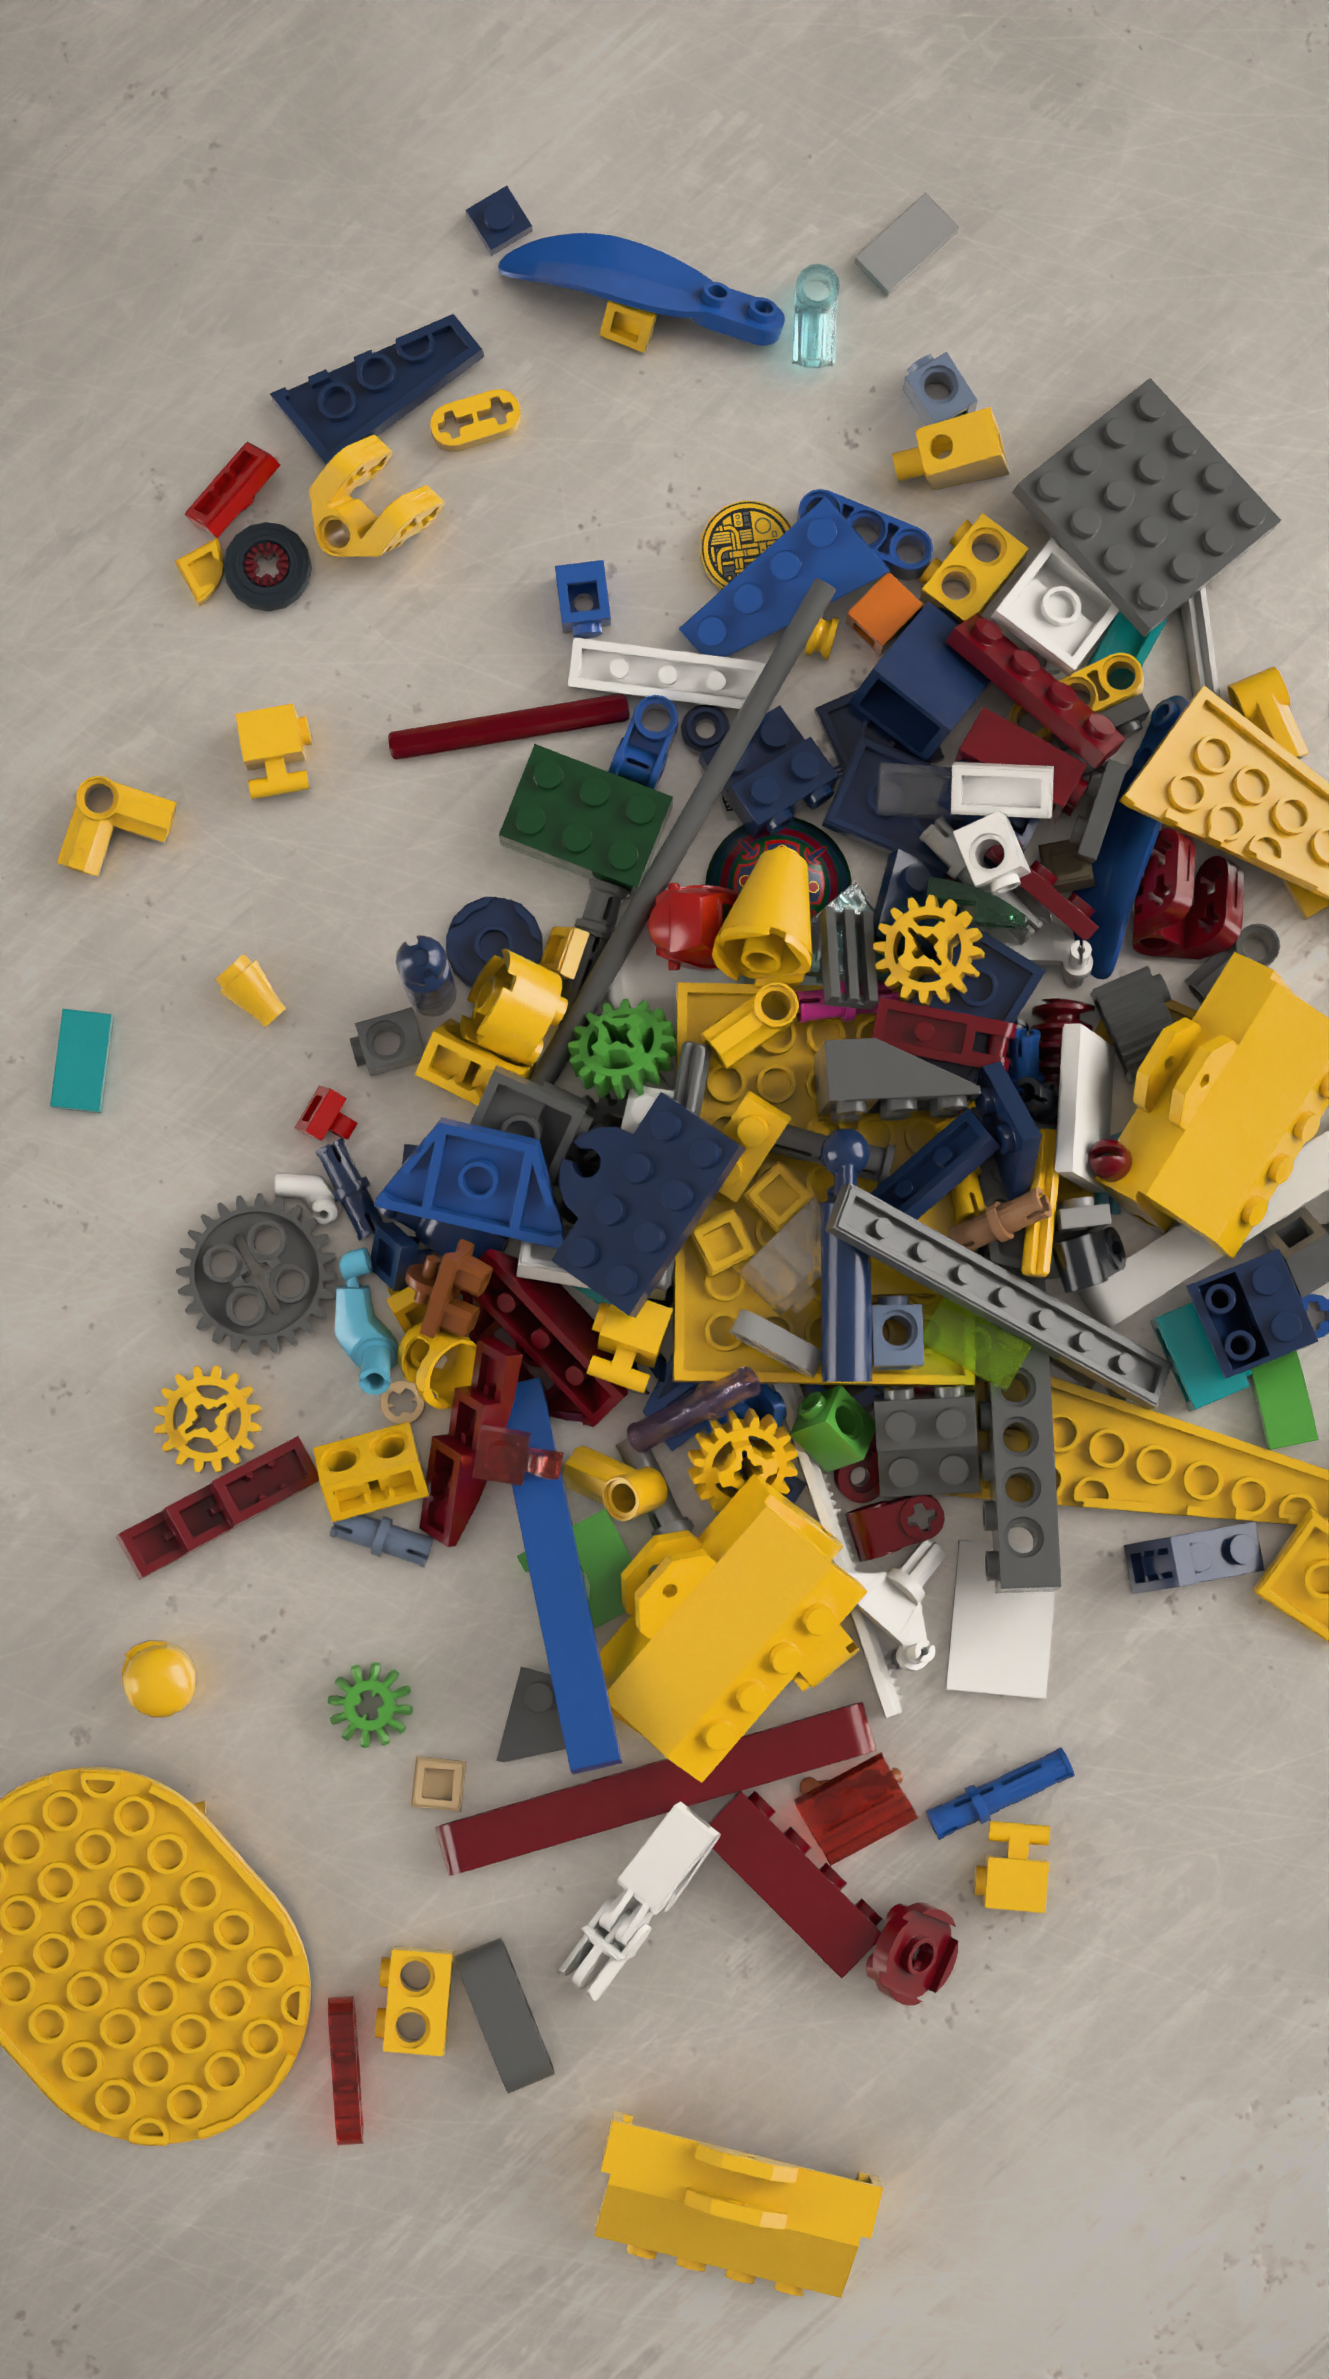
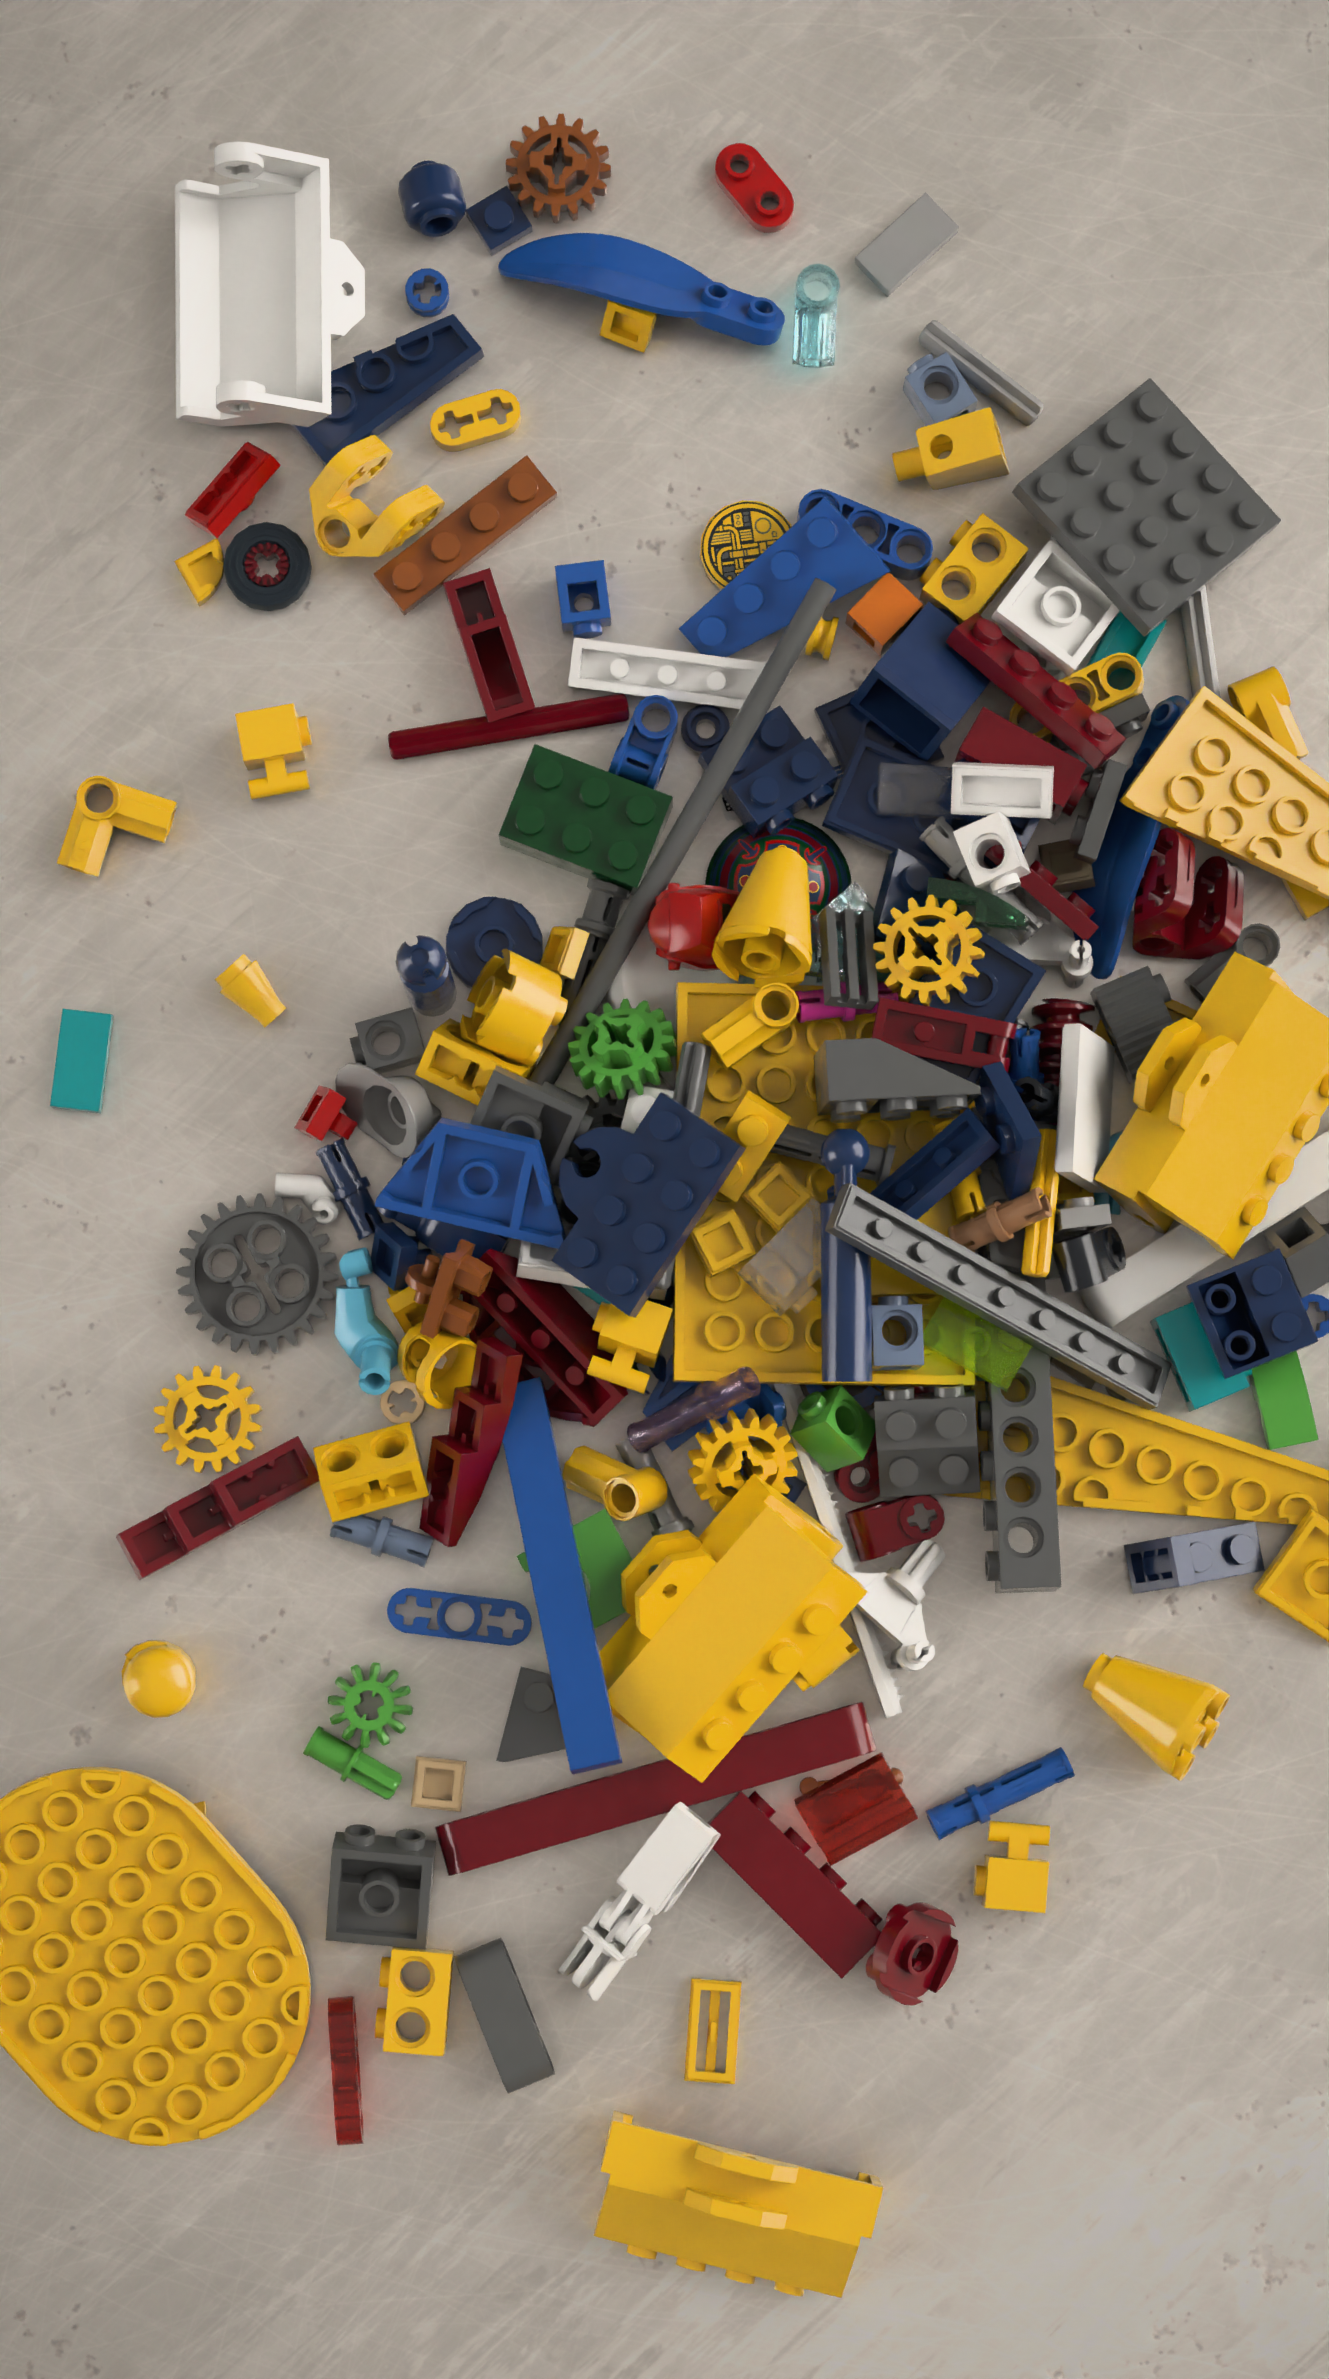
(260, 290): none -> white piece
(353, 1764): none -> bright green axle
(380, 1887): none -> dark grey plate
(387, 1108): none -> light grey piece
(417, 282): none -> blue bush
(420, 1624): none -> blue beam
(432, 198): none -> dark blue head
(465, 535): none -> dark orange plate
(488, 645): none -> dark red slope
(506, 1455): clear red plate -> none
(540, 165): none -> dark orange gear
(715, 1987): none -> yellow tile
(752, 186): none -> red plate
(777, 1343): light grey beam -> none
(982, 373): none -> light grey axle
(997, 1638): white tile -> none
(1109, 1167): dark red hinge -> none
(1157, 1709): none -> yellow cone

